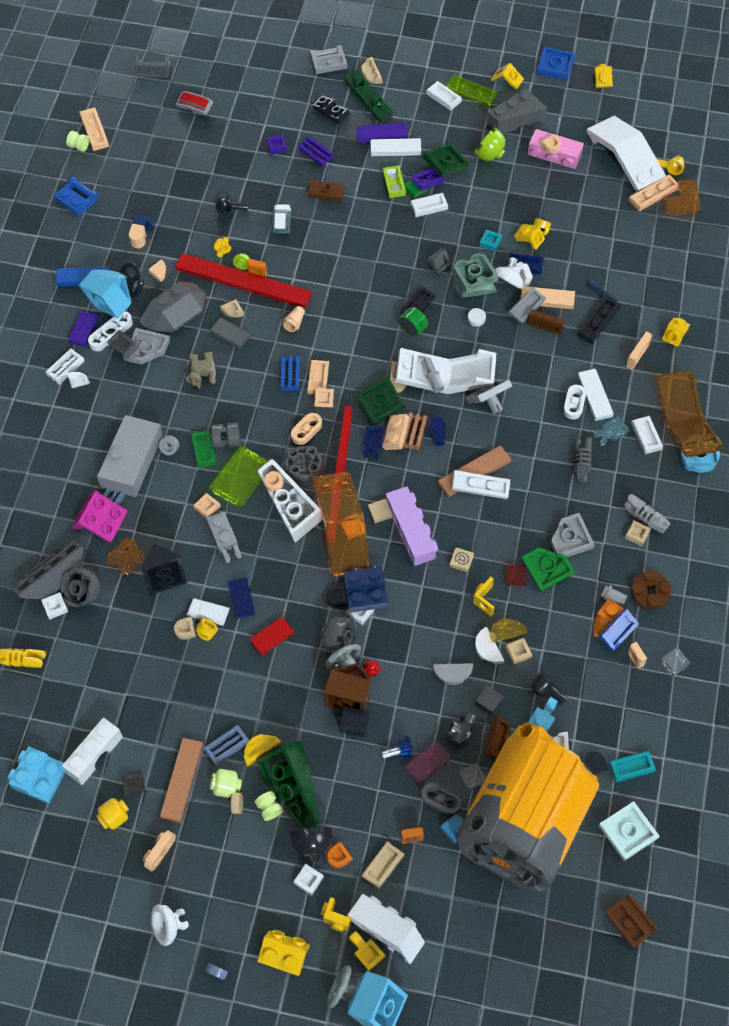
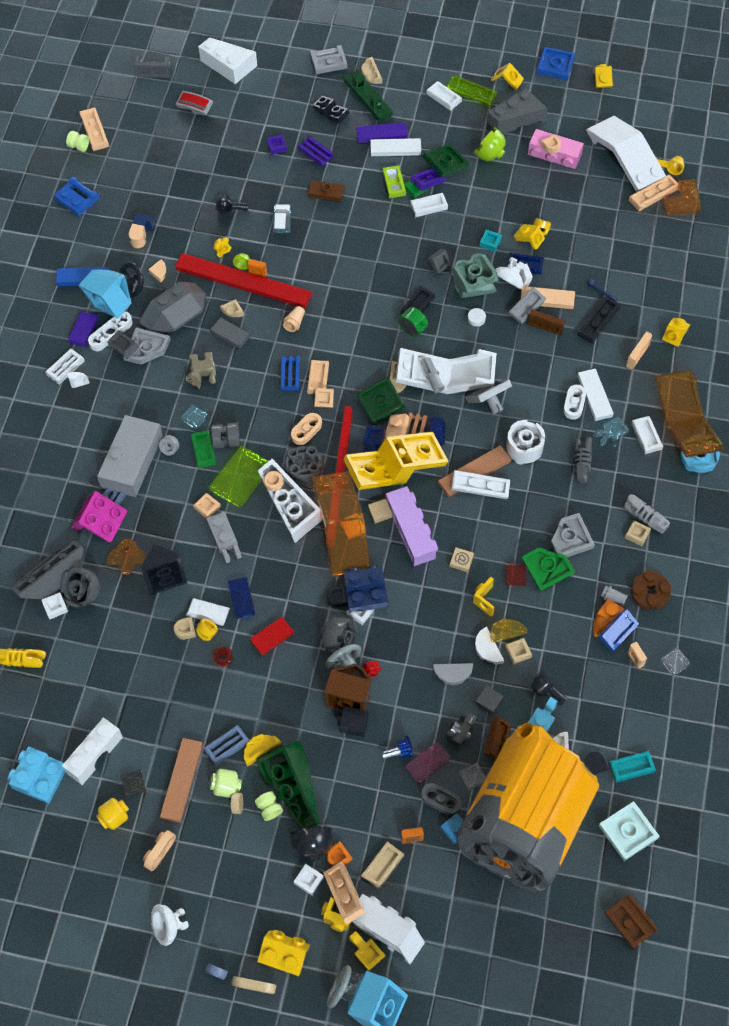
(194, 416): none -> clear light blue tile
(222, 651): none -> clear red plate
(227, 59): none -> white wedge
(253, 985): none -> tan tile
(344, 893): none -> light nougat plate
(395, 460): none -> yellow bracket
(525, 442): none -> white brick

